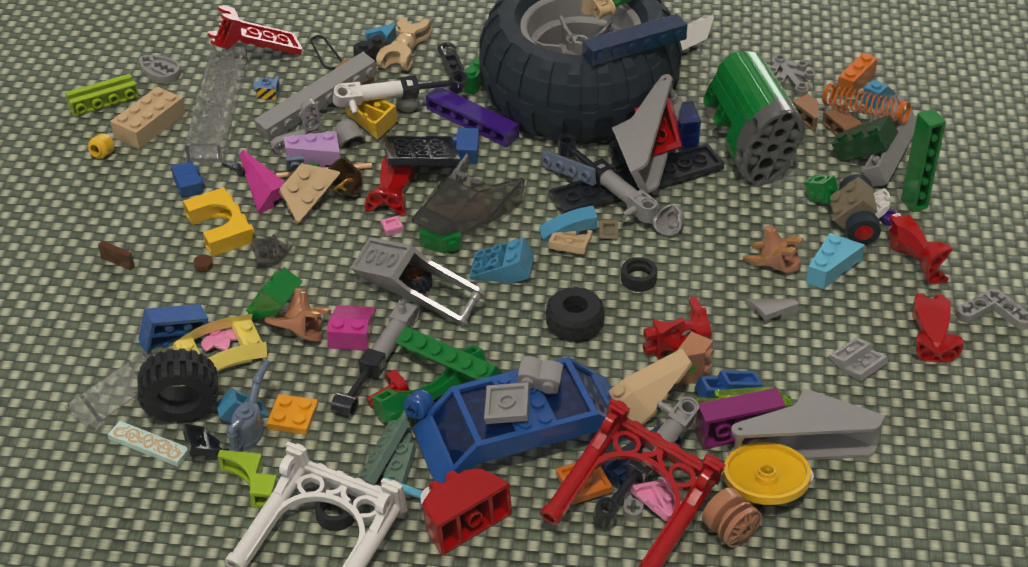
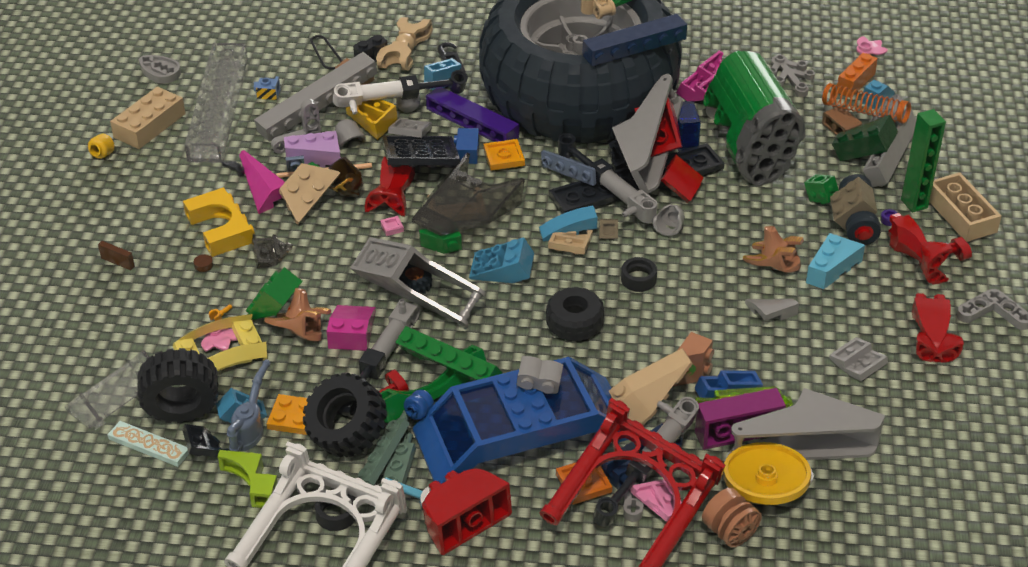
(101, 95): lime brick -> none
(169, 324): blue wedge -> none
(187, 178): blue brick -> none
(217, 315): none -> light orange hand
(233, 30): red hinge -> none
(362, 428): none -> black tyre
(387, 31): dark azure slope -> none
(410, 127): none -> light grey tile
(440, 70): none -> dark azure slope
(474, 77): green brick -> none
(504, 154): none -> light orange plate
(507, 403): light grey plate -> none
(668, 335): red hips -> none
(682, 179): none -> red slope
(696, 85): none -> dark pink wedge
(697, 32): white wedge -> none
(808, 109): medium nougat slope -> none
(870, 47): none -> bright pink plate
(882, 201): white tile -> none
(961, 248): none -> red piece
(964, 207): none -> tan brick

